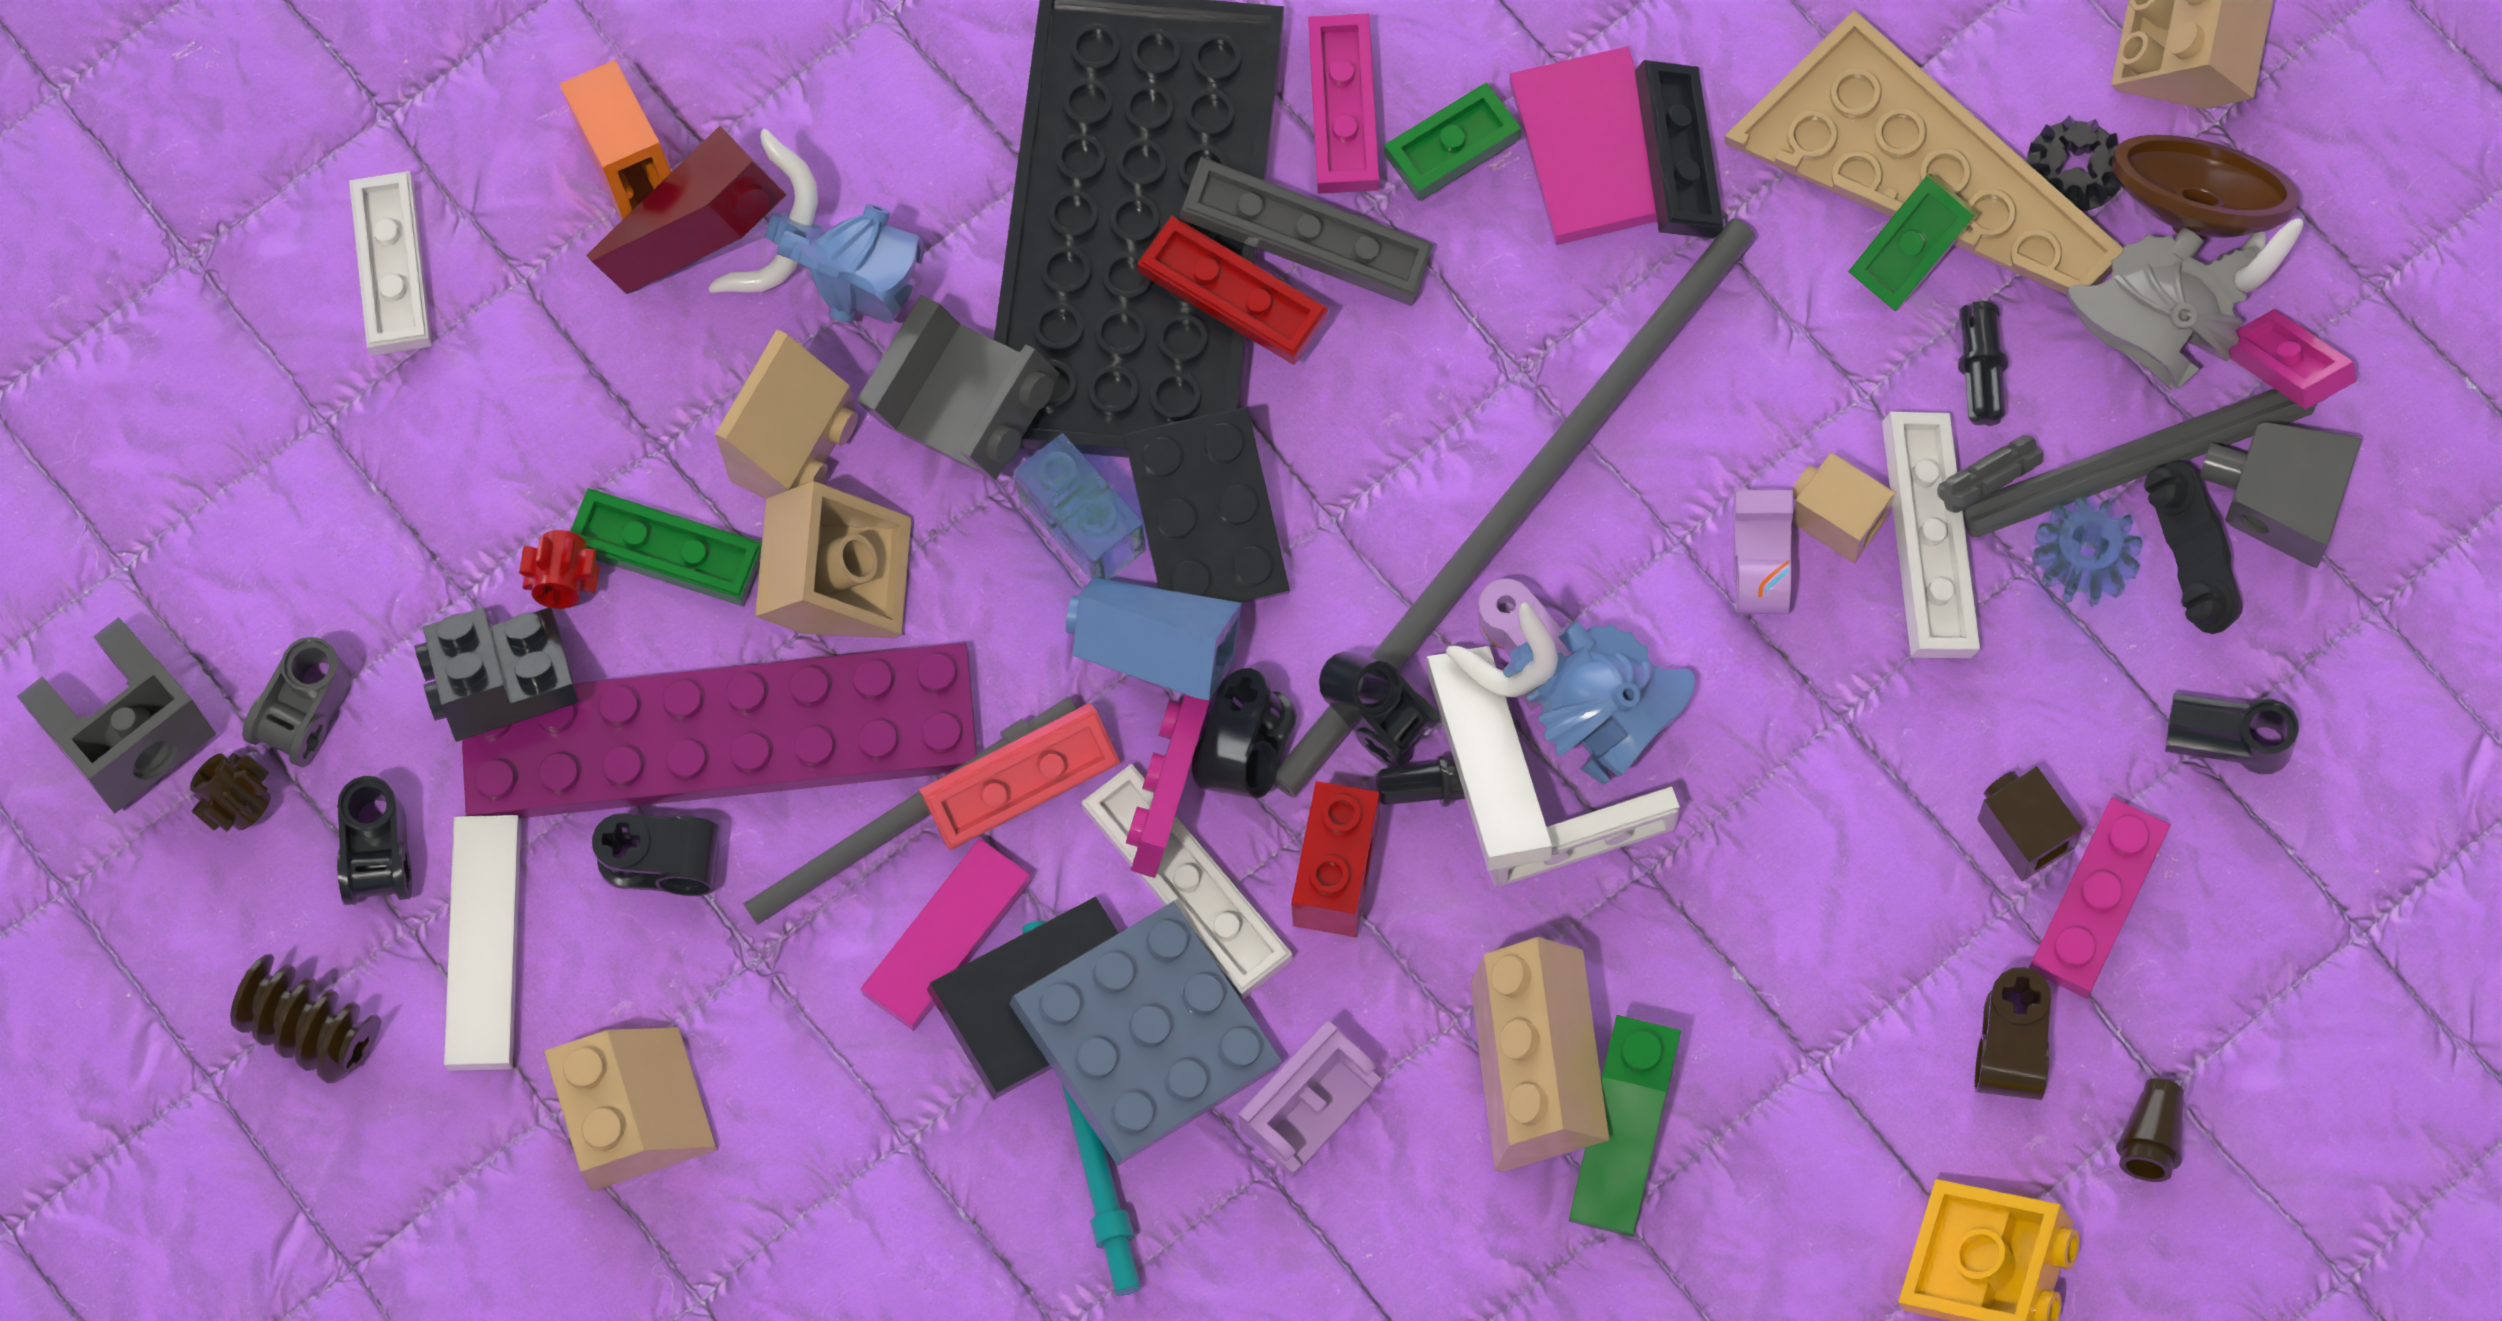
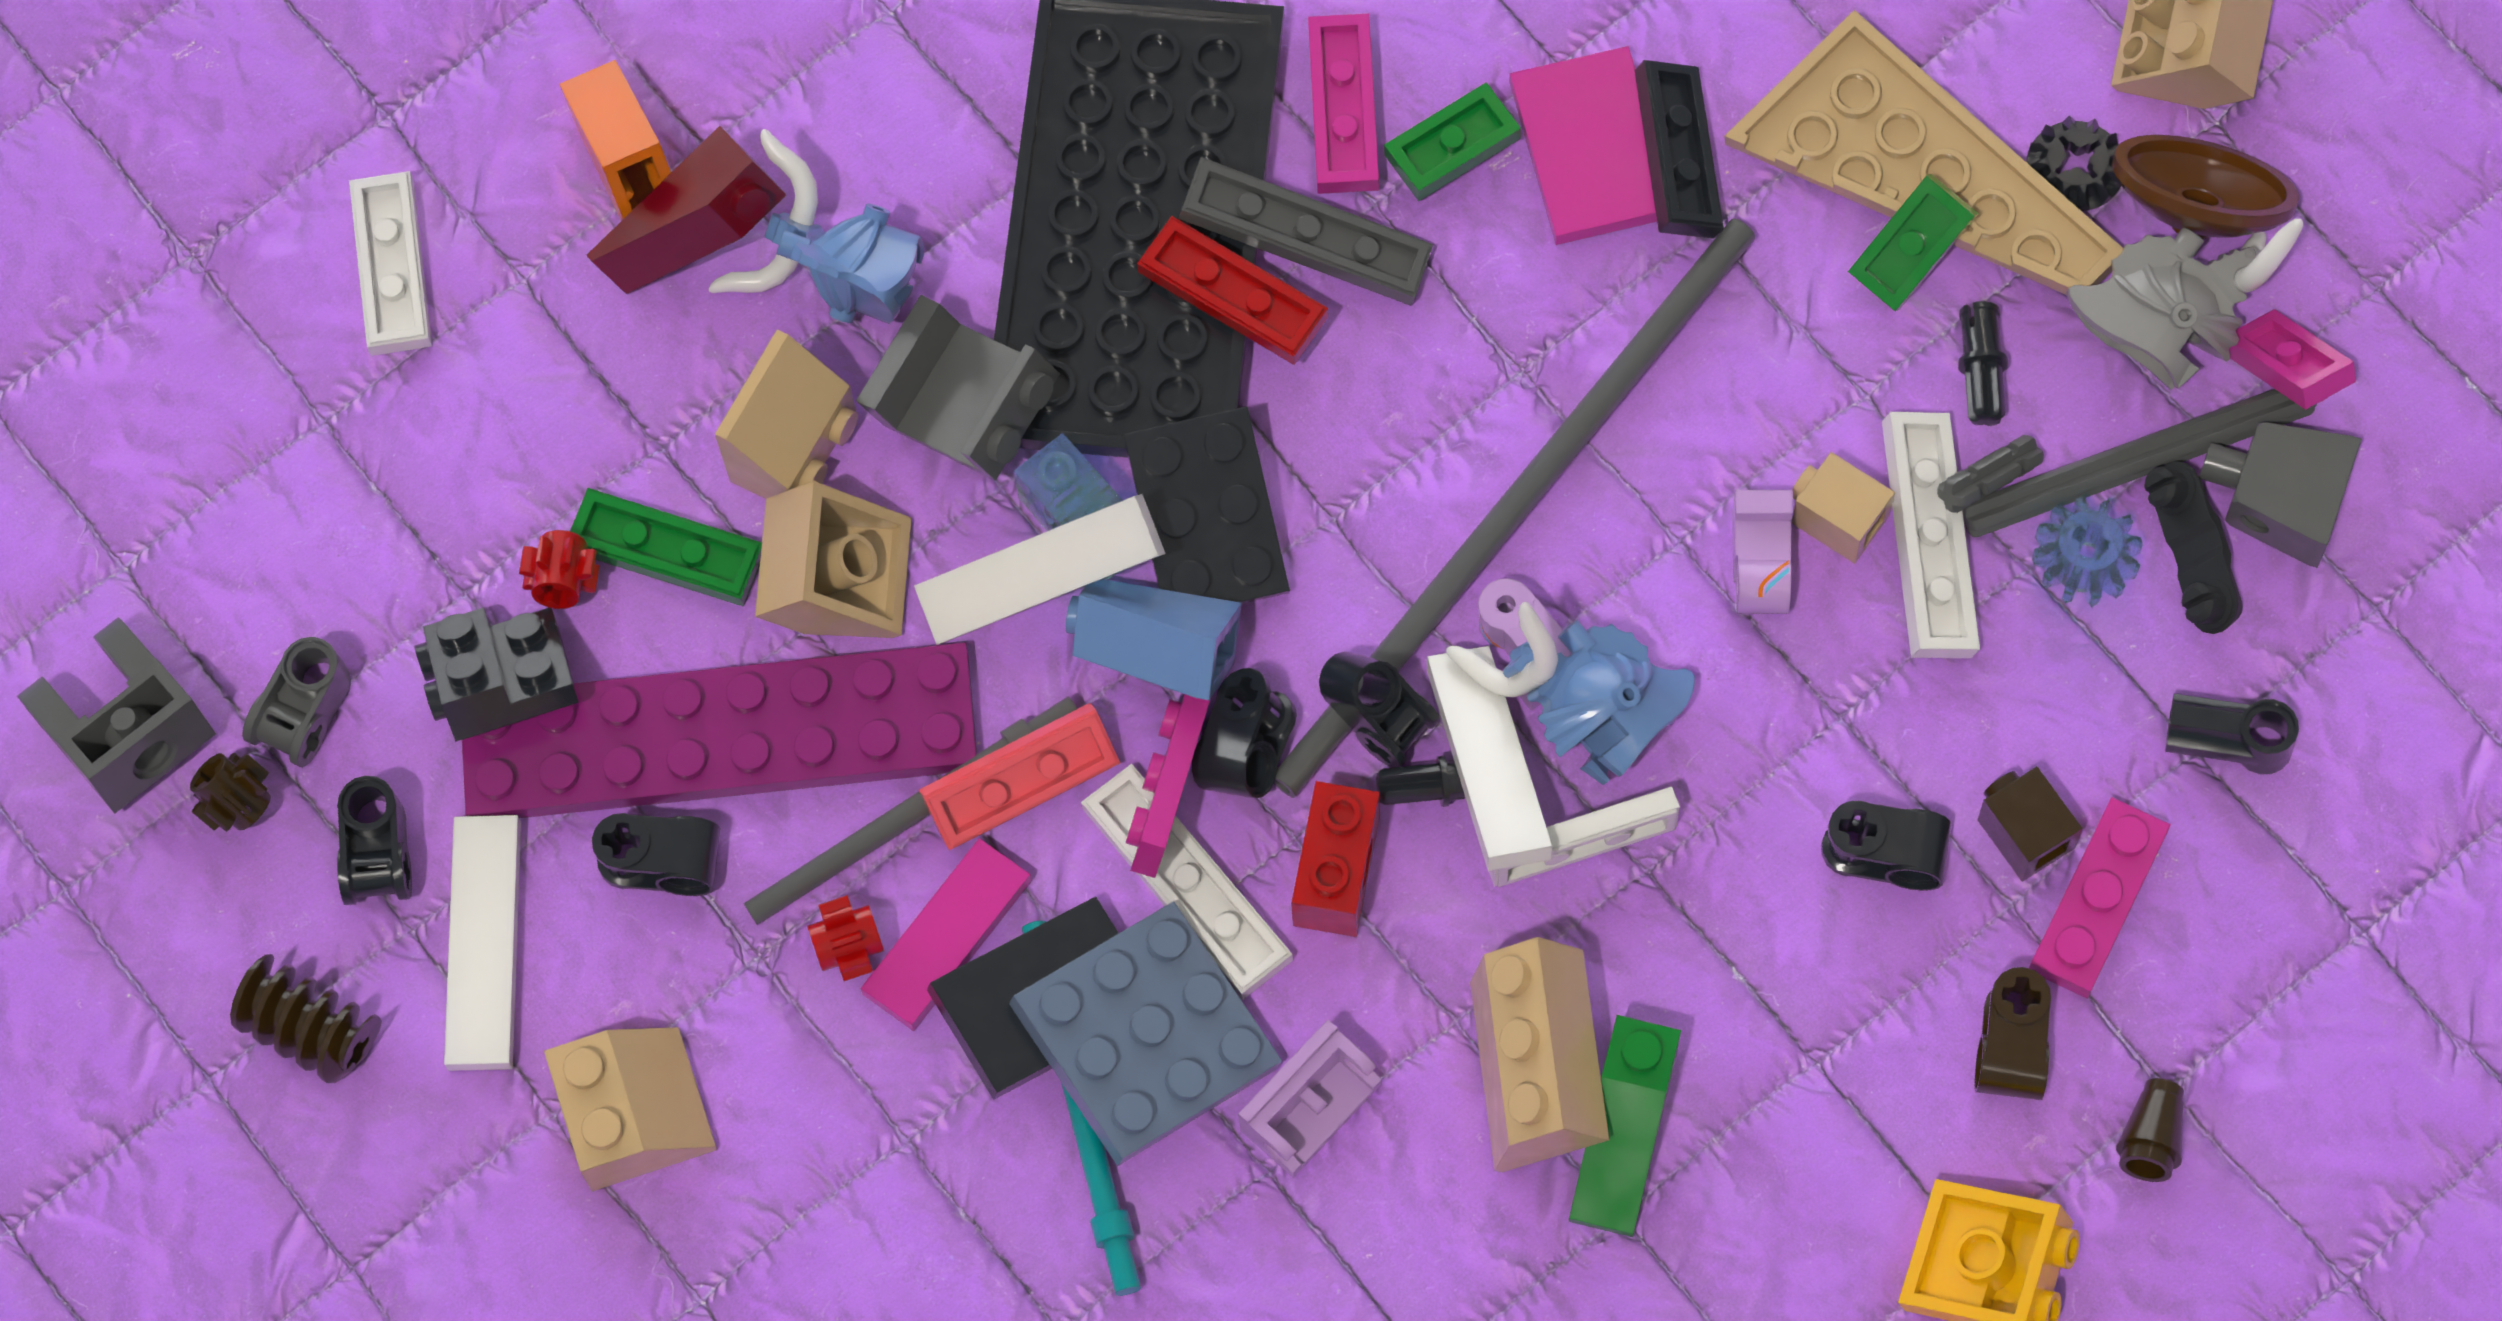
(845, 938): none -> red gear
(1039, 569): none -> white tile
(1895, 846): none -> black piece

